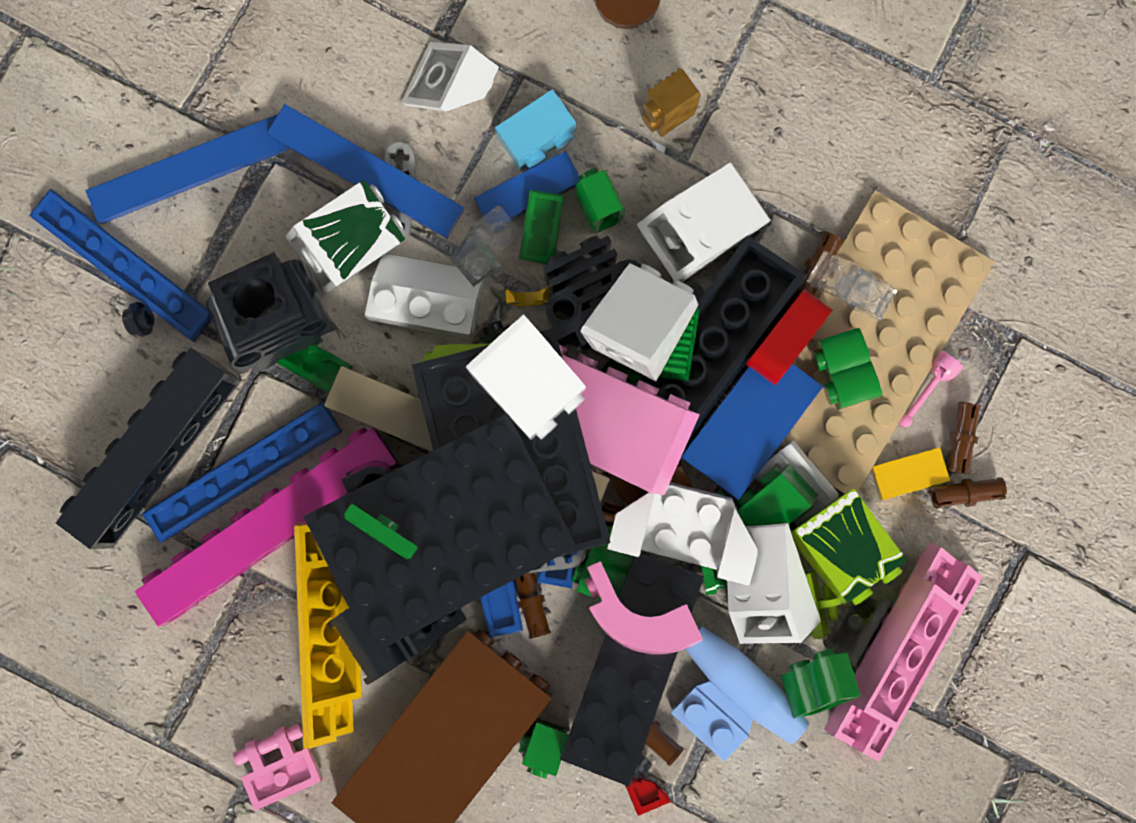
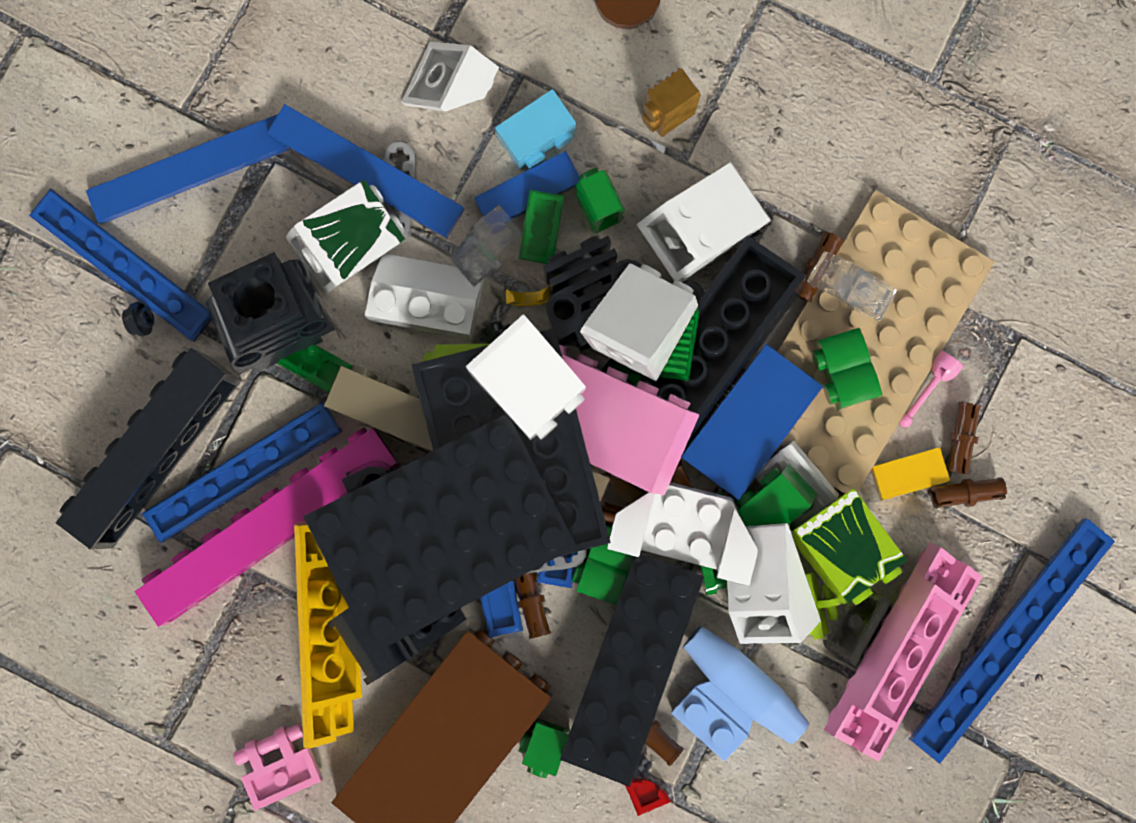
(382, 530): green plate -> none
(640, 633): bright pink arch -> none
(789, 337): red beam -> none
(820, 683): green brick -> none
(1011, 640): none -> blue plate

